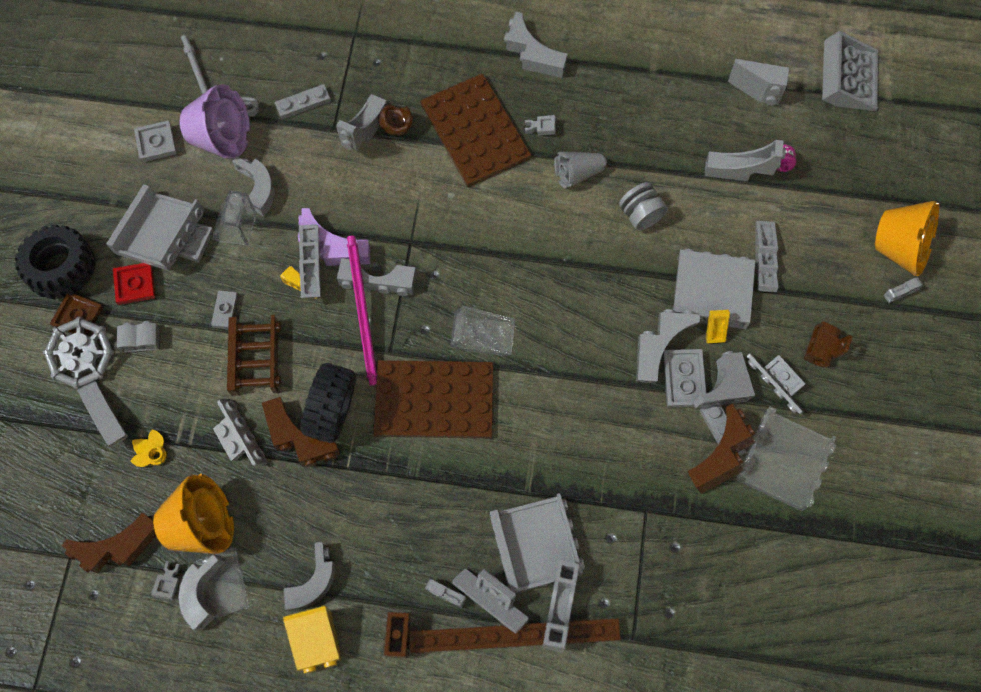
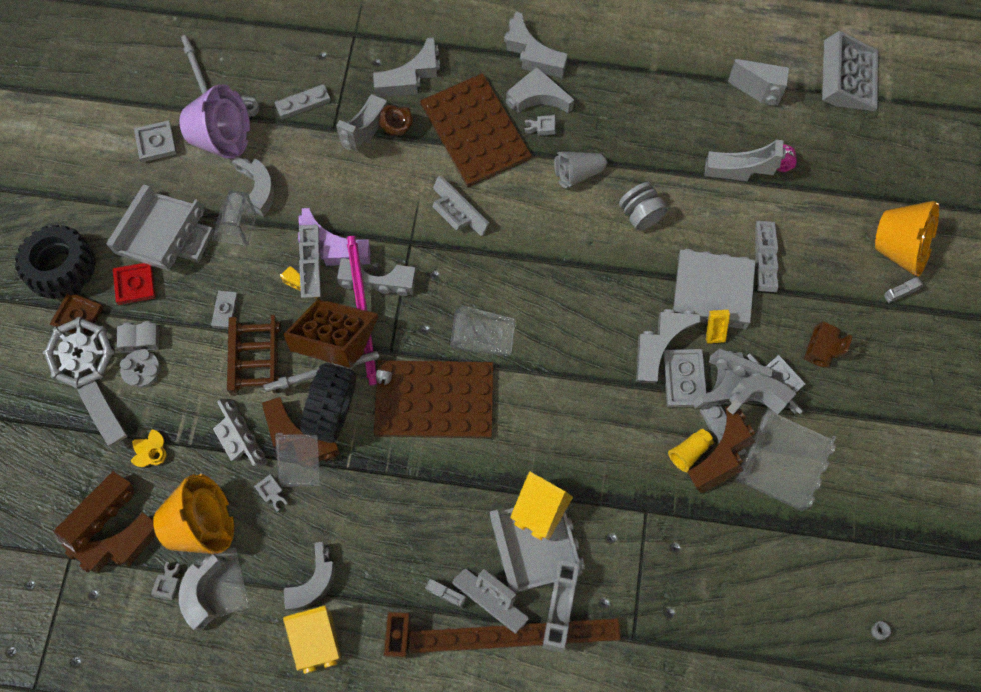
(94, 512): none -> reddish brown brick
(150, 371): none -> light grey plate
(269, 490): none -> light grey plate
(284, 382): none -> light grey bar
(297, 460): none -> clear piece
(331, 332): none -> reddish brown slope
(383, 375): none -> light grey hinge
(407, 77): none -> light grey arch
(457, 209): none -> light grey bracket
(537, 90): none -> light grey arch
(540, 507): none -> yellow slope
(691, 450): none -> yellow plant
(738, 365): none -> light grey plate
(761, 389): none -> light grey arch
(884, 633): none -> light grey hinge

